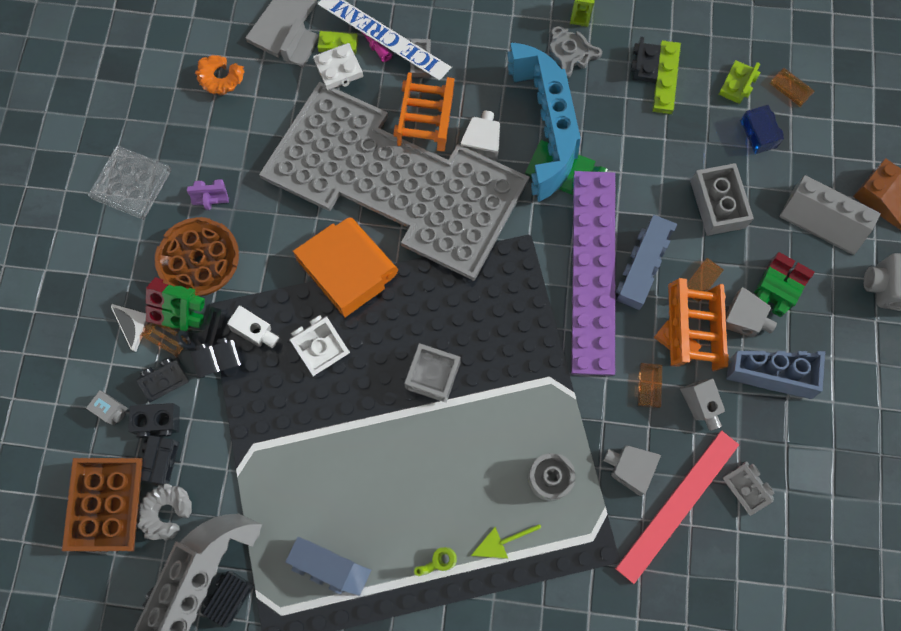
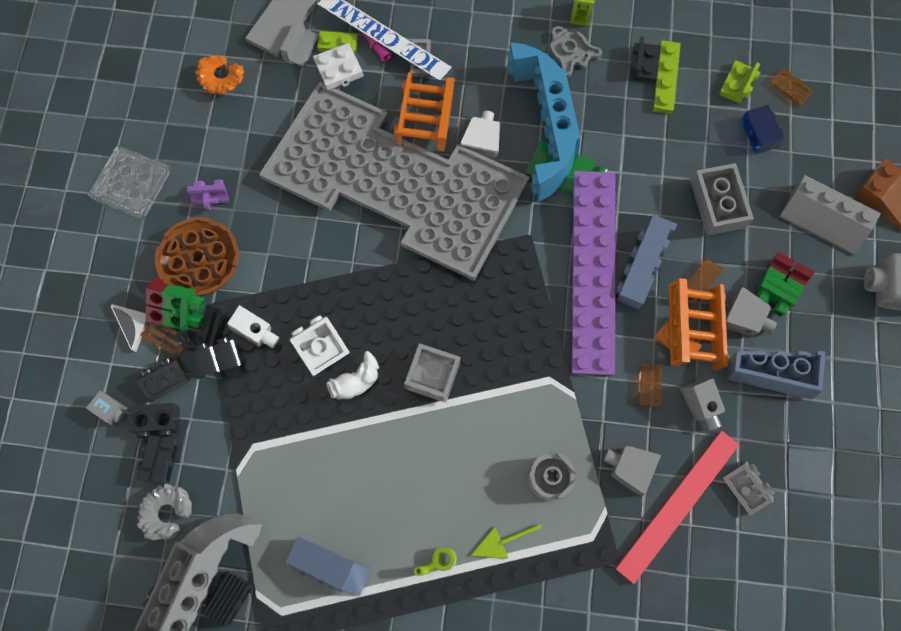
(102, 504): dark orange slope -> none
(346, 265): orange piece -> none
(350, 385): none -> white animal

